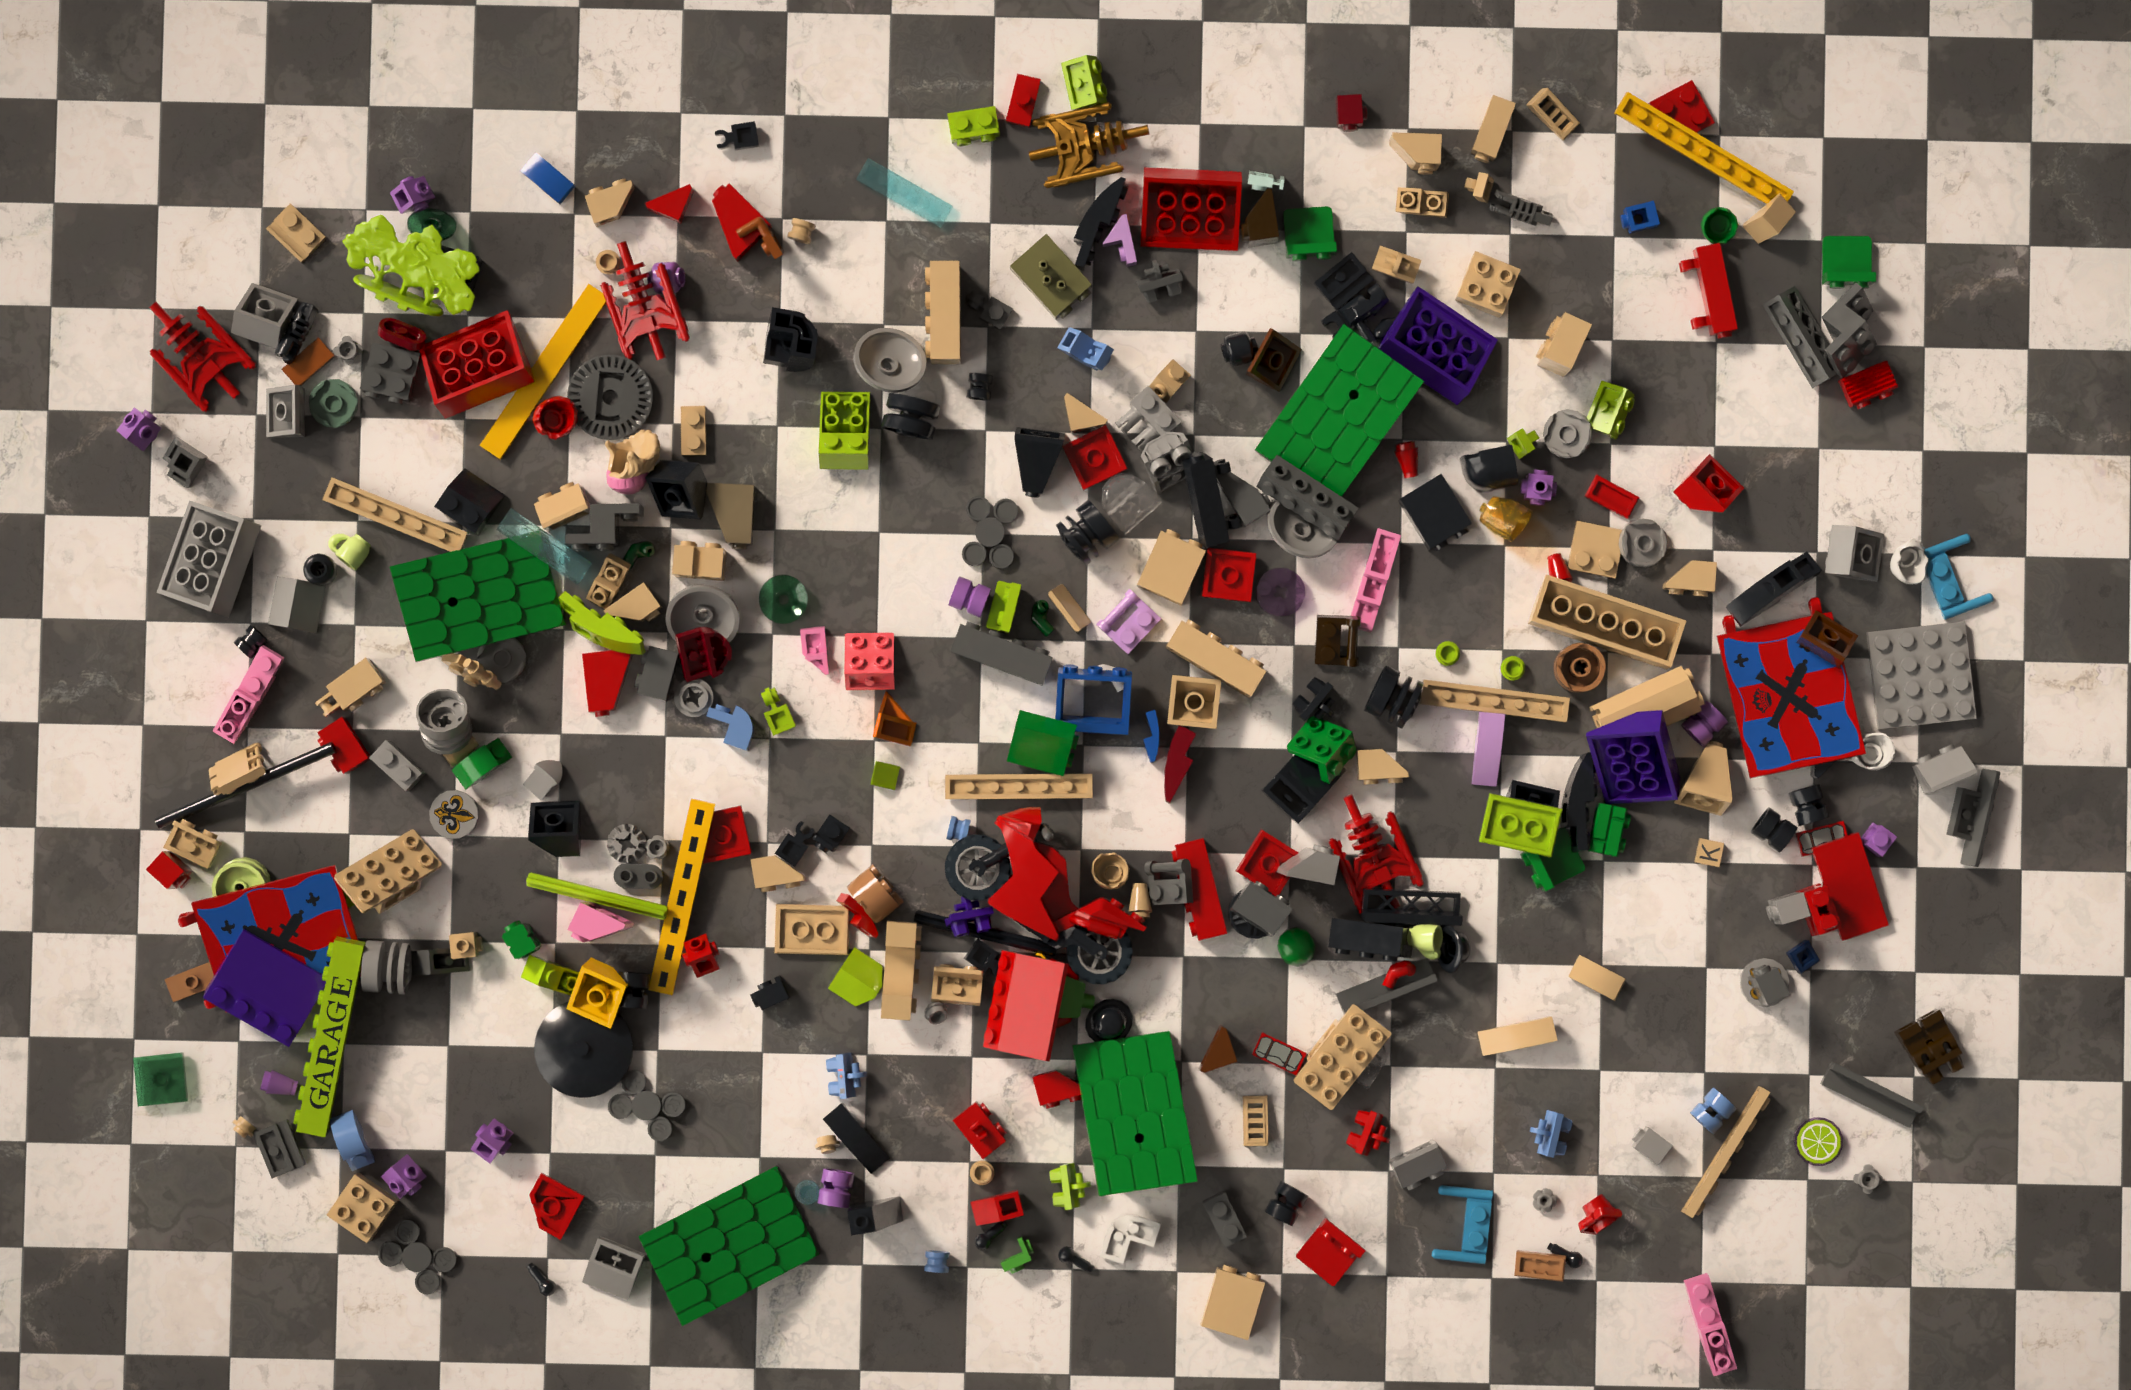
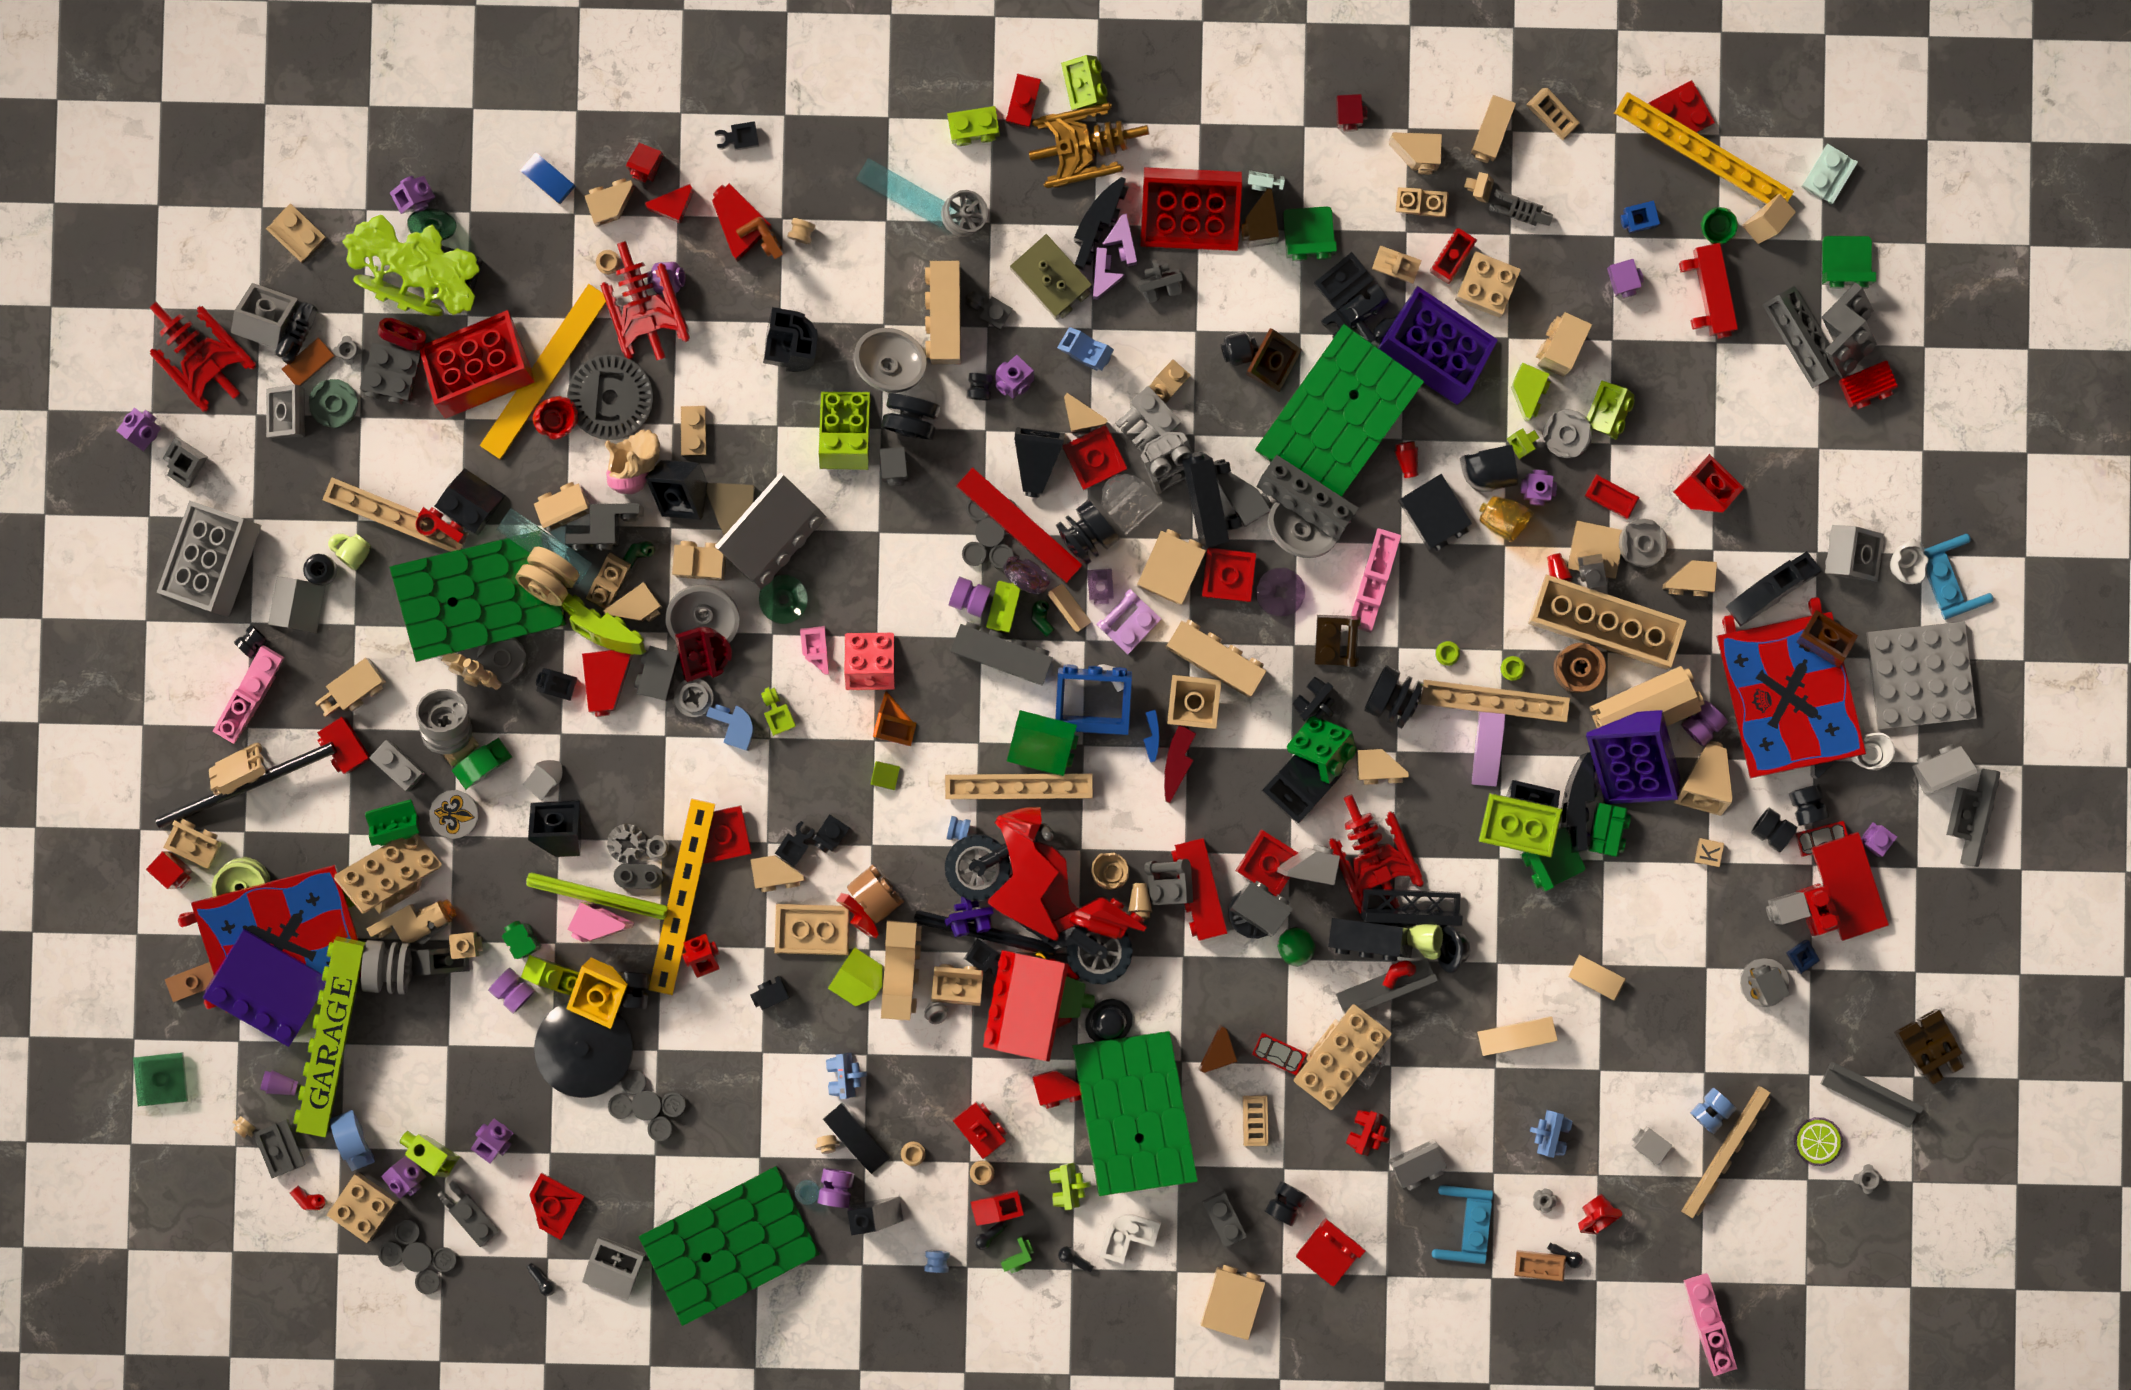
(308, 1202): none -> red arm
(392, 823): none -> green bracket
(415, 925): none -> tan plate
(436, 1159): none -> lime torso
(452, 530): none -> red plate
(469, 1215): none -> dark grey hinge
(512, 991): none -> medium lavender wheel
(547, 576): none -> tan wheel
(556, 684): none -> black bracket
(644, 163): none -> red slope
(770, 531): none -> light grey slope
(894, 466): none -> dark grey brick
(913, 1153): none -> tan plate
(964, 213): none -> light grey wheel
(1014, 377): none -> medium lavender brick
(1019, 525): none -> red tile
(1026, 575): none -> tile
(1096, 576): none -> clear purple brick
(1104, 281): none -> lavender slope
(1453, 255): none -> red brick
(1527, 389): none -> lime slope
(1592, 570): none -> flat silver brick
(1625, 278): none -> medium lavender brick
(1829, 174): none -> light aqua plate

